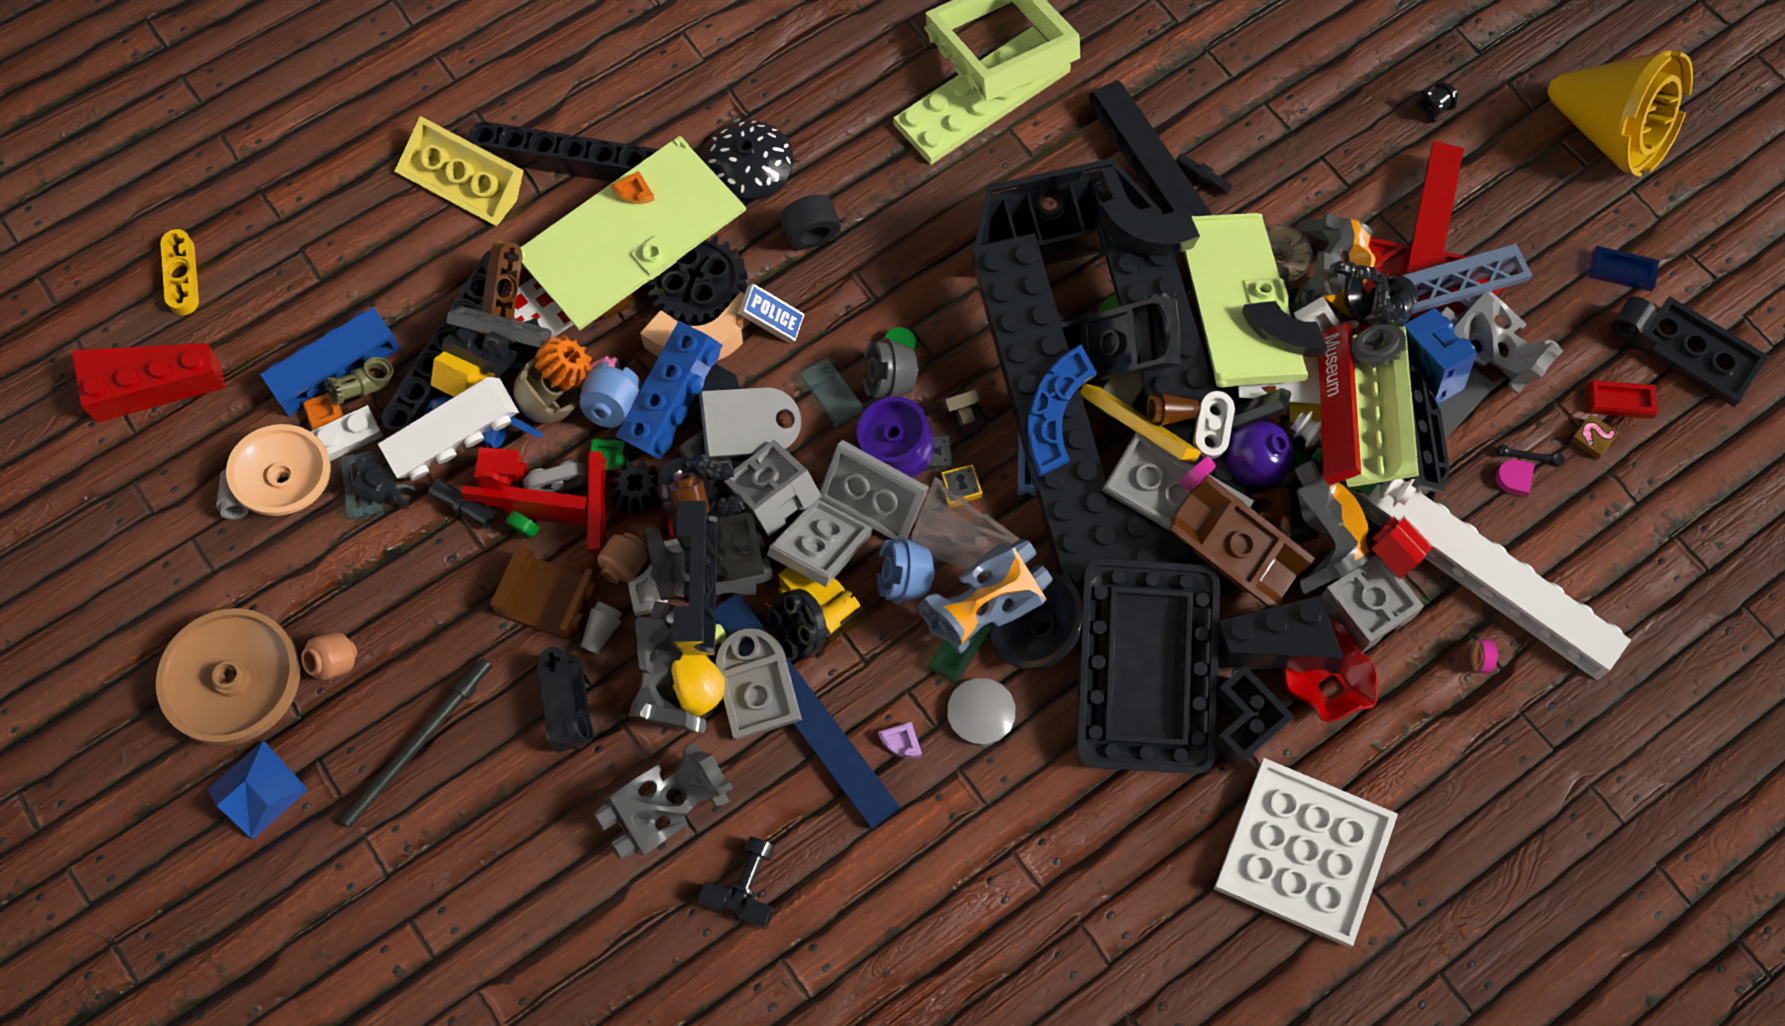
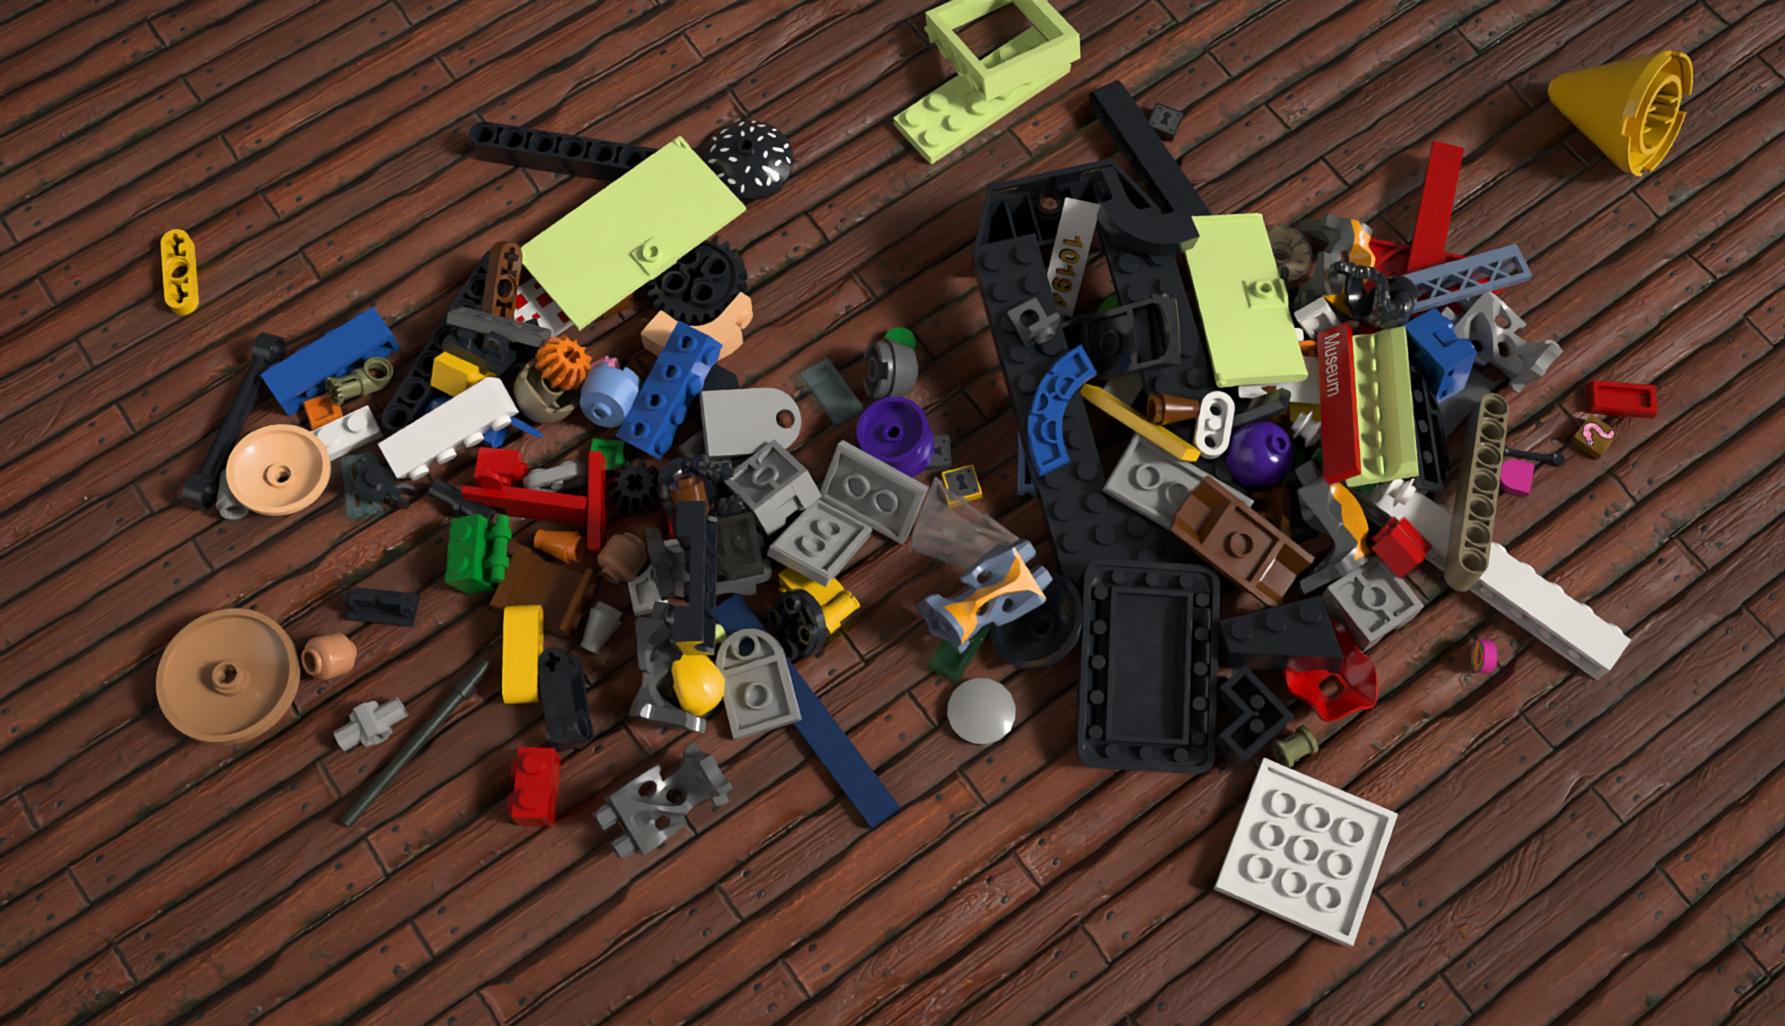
(143, 377): red wedge -> none
(202, 487): none -> black piece
(257, 790): blue slope -> none
(370, 723): none -> light grey axle
(382, 606): none -> black hinge
(460, 171): light yellow slope -> none
(477, 553): none -> green brick
(521, 650): none -> yellow beam
(522, 524): green tile -> none
(535, 787): none -> red brick
(561, 544): none -> orange cone
(633, 189): orange tile -> none
(739, 897): black bar -> none
(771, 313): tile -> none
(810, 221): black tyre -> none
(901, 741): lavender tile -> none
(905, 571): medium blue cone -> none
(961, 406): dark tan tile -> none
(1039, 331): none -> dark grey bracket
(1071, 252): none -> white sticker
(1166, 121): none -> tile
(1195, 475): dark pink tile -> none
(1203, 174): black bar -> none
(1294, 334): black tile -> none
(1294, 746): none -> olive bush
(1372, 338): dark grey gear -> none
(1434, 102): black brick -> none
(1477, 493): none -> dark tan beam
(1624, 268): clear blue tile -> none
(1639, 326): black hinge -> none

